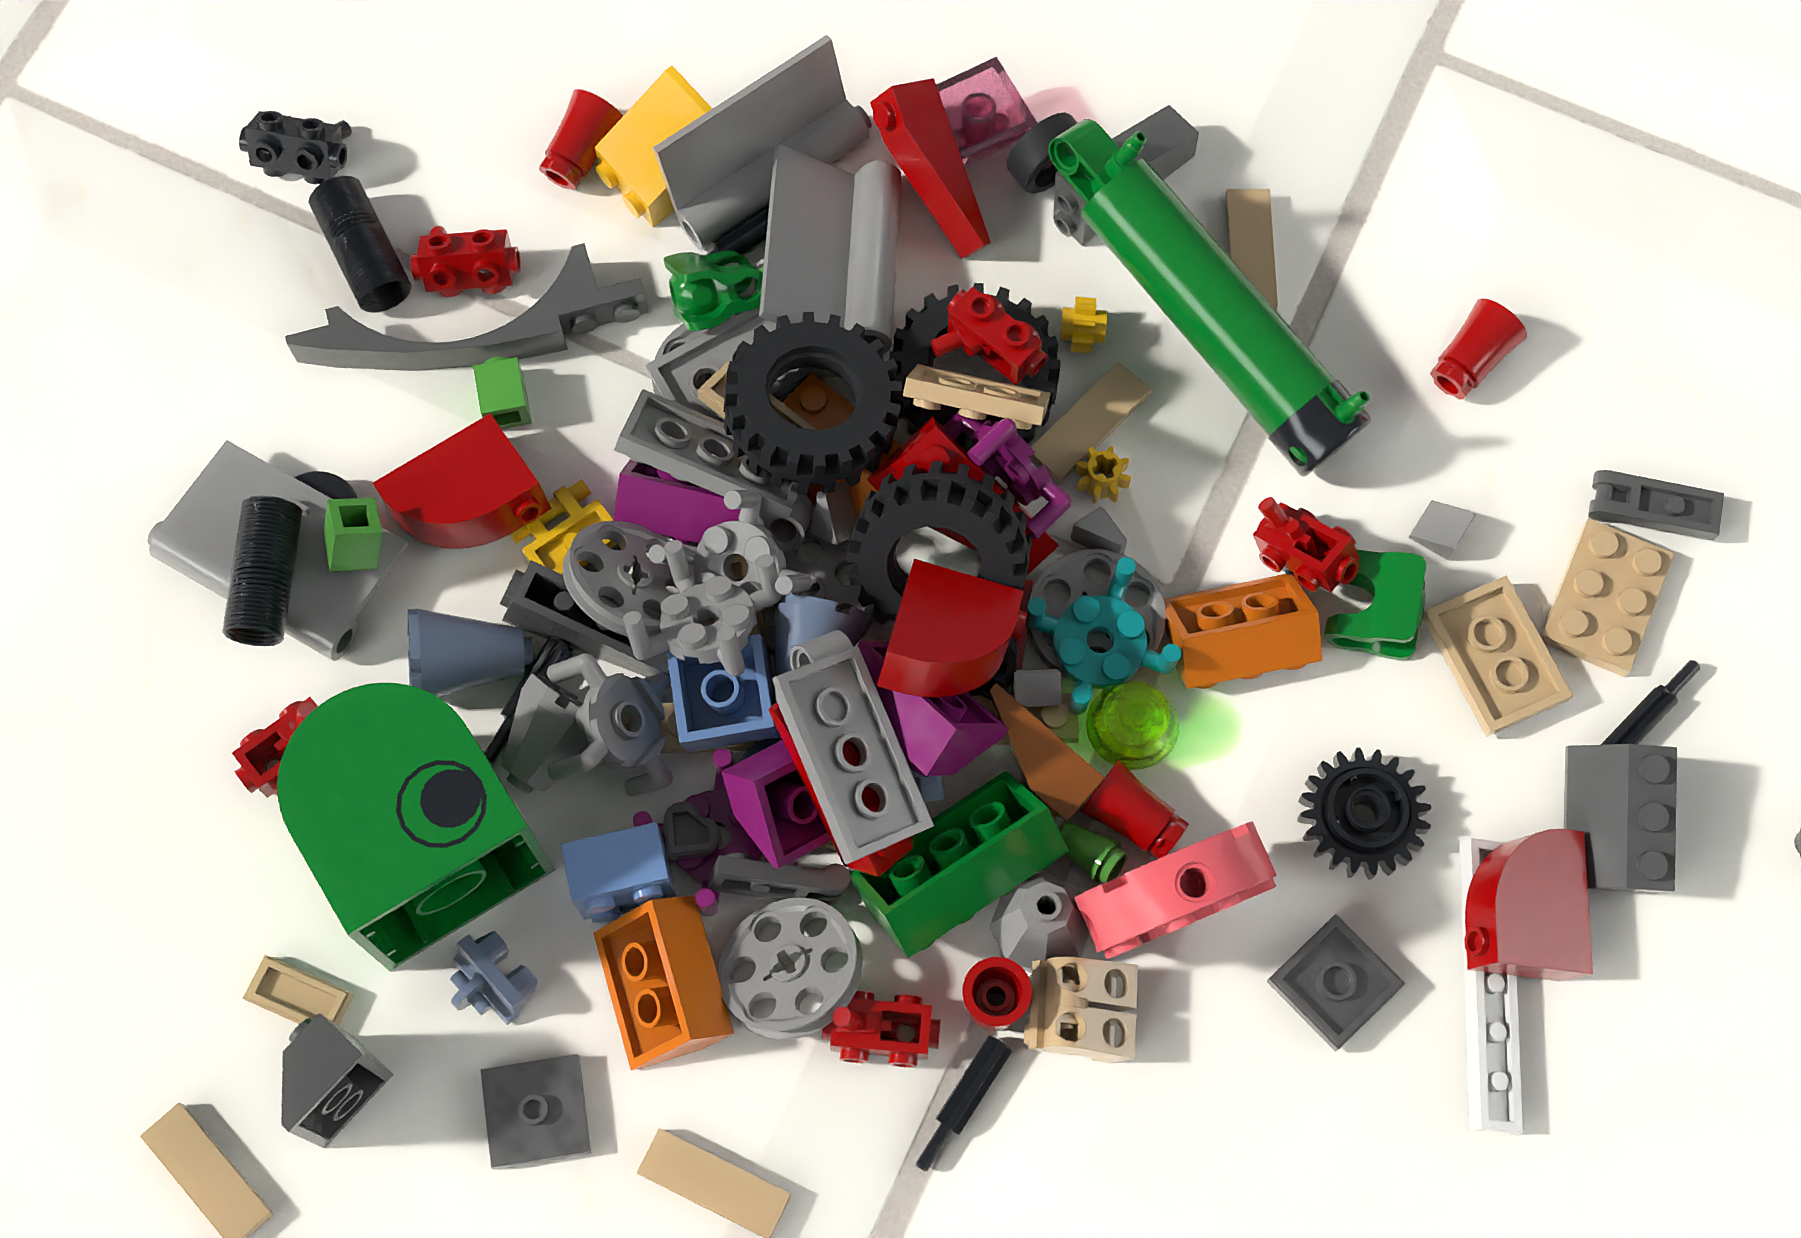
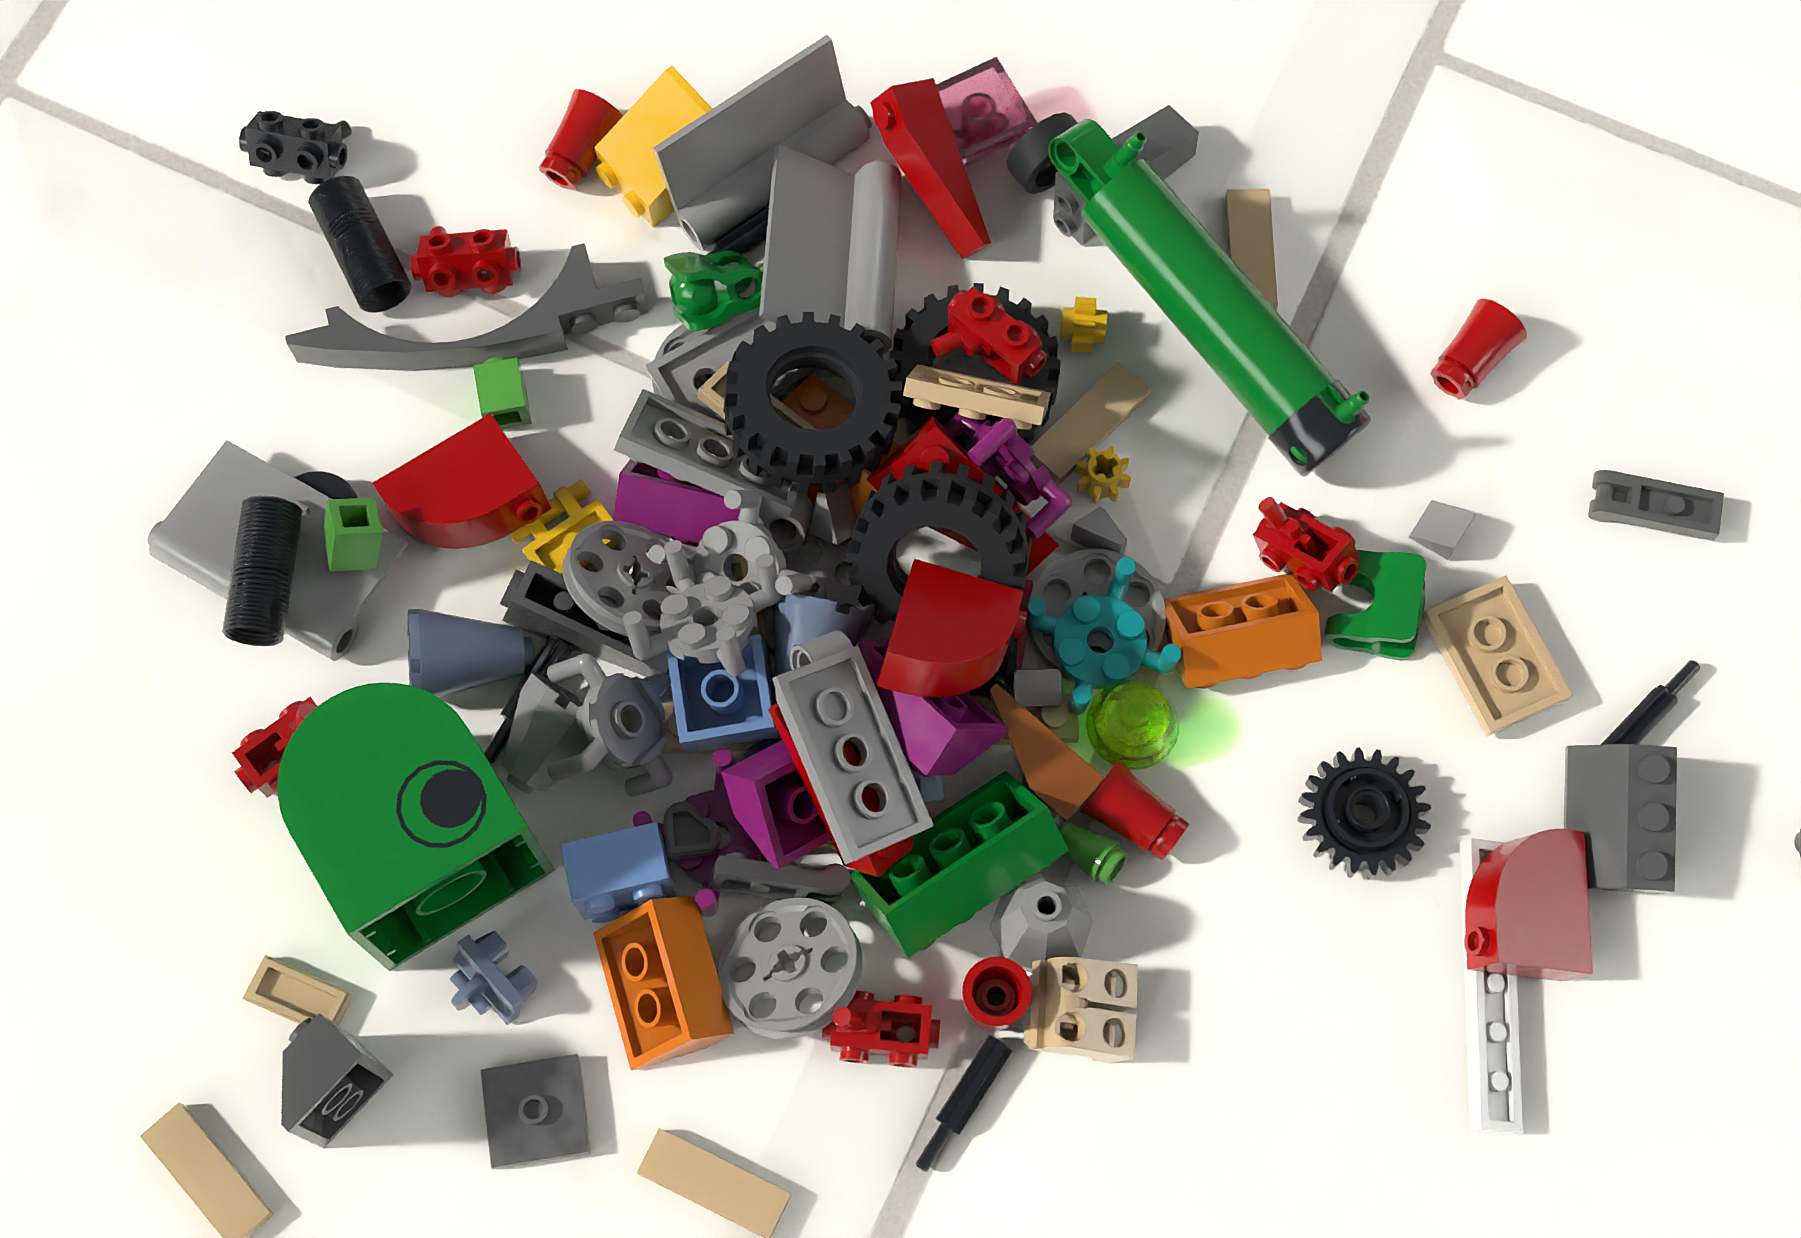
(1177, 890): coral brick -> none
(1335, 982): flat silver plate -> none
(1606, 597): tan plate -> none

